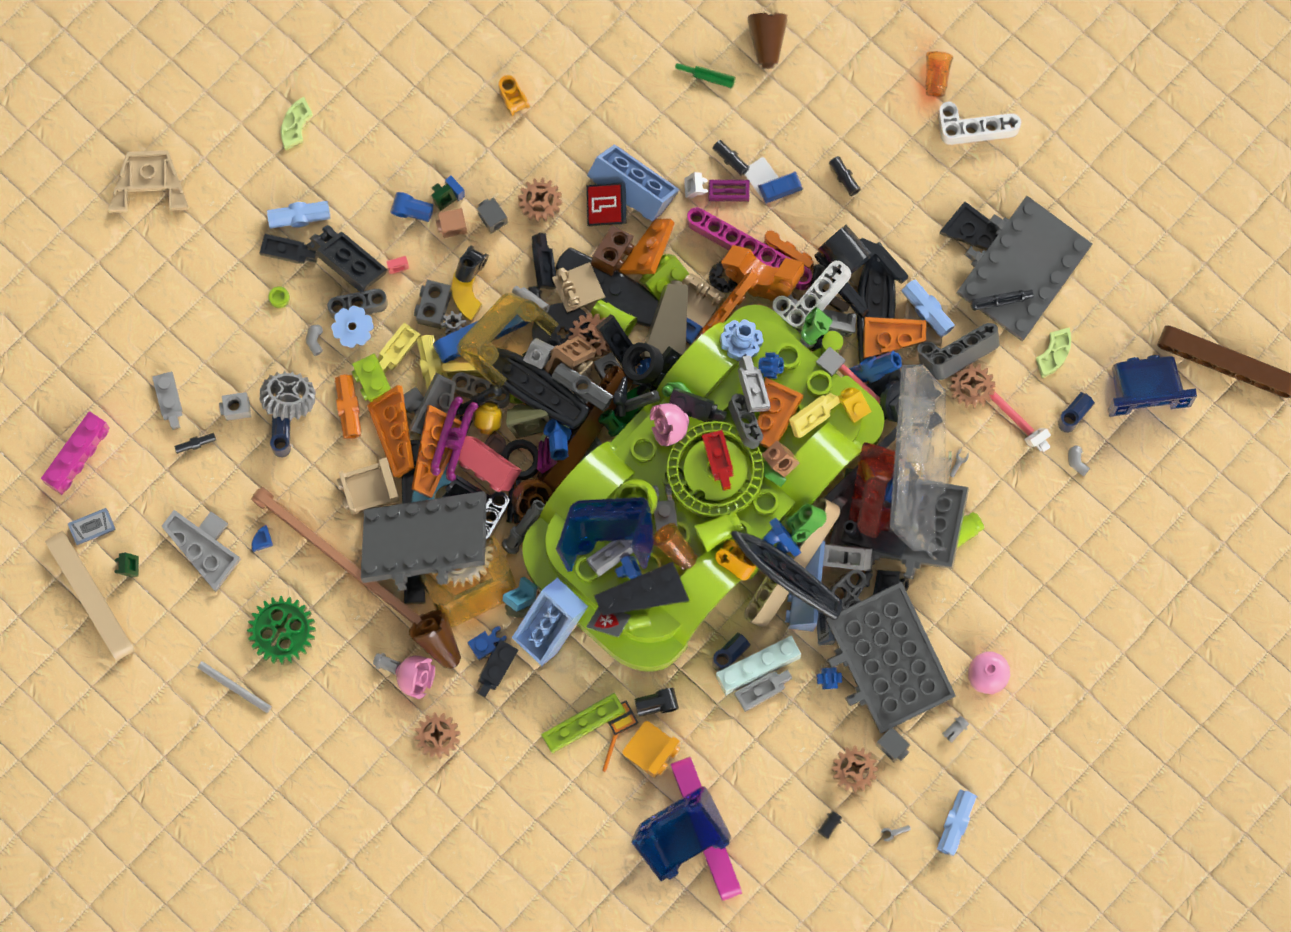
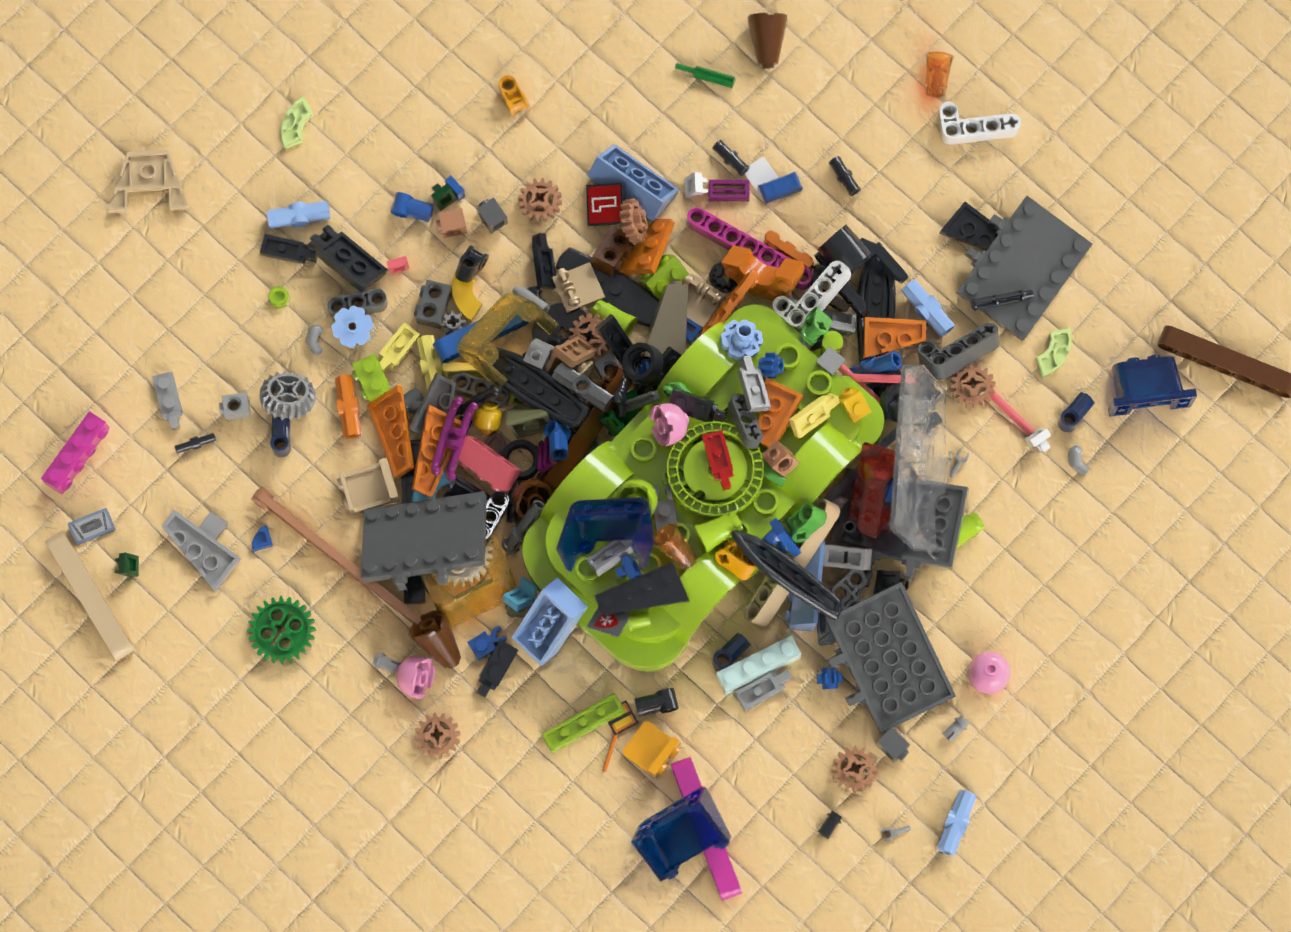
(234, 687): light grey bar -> none
(633, 220): none -> nougat gear
(877, 378): none -> coral bar

